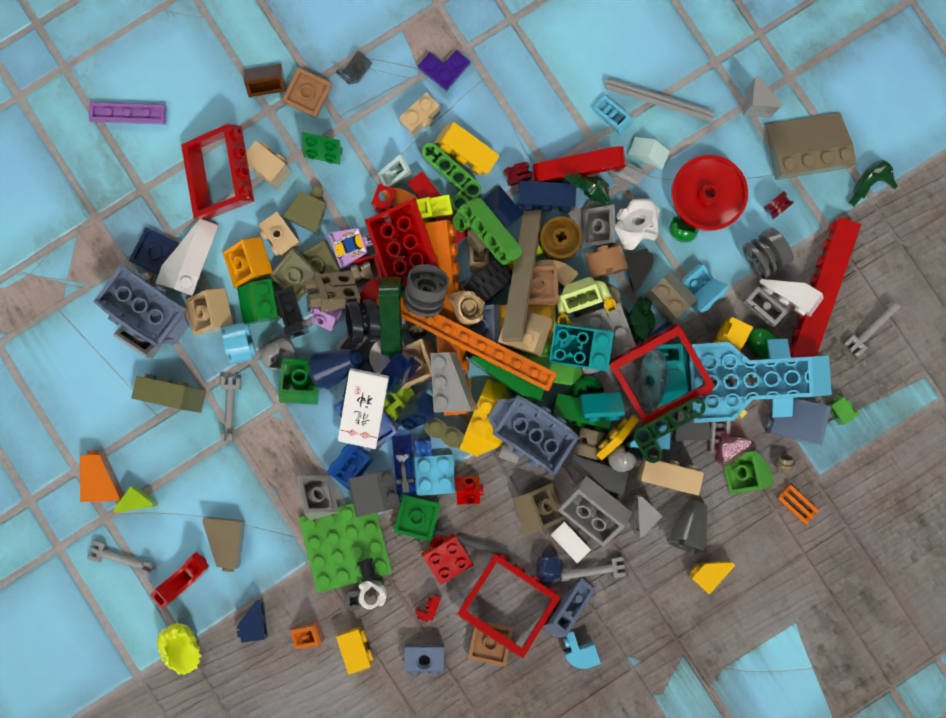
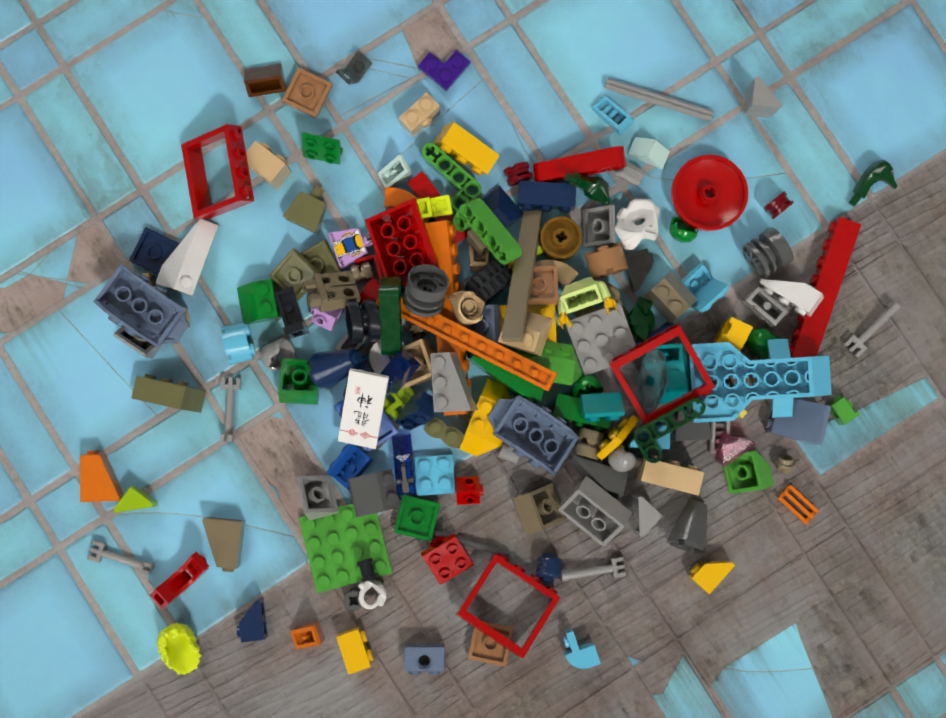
(127, 113): medium lavender tile -> none
(209, 311): tan slope -> none
(247, 261): light orange slope -> none
(279, 234): tan brick -> none
(381, 206): red bracket -> none
(423, 446): blue wheel -> none
(432, 605): red bracket -> none
(569, 609): sand blue slope -> none
(570, 542): white tile -> none
(581, 346): teal slope -> none
(810, 146): dark tan slope -> none

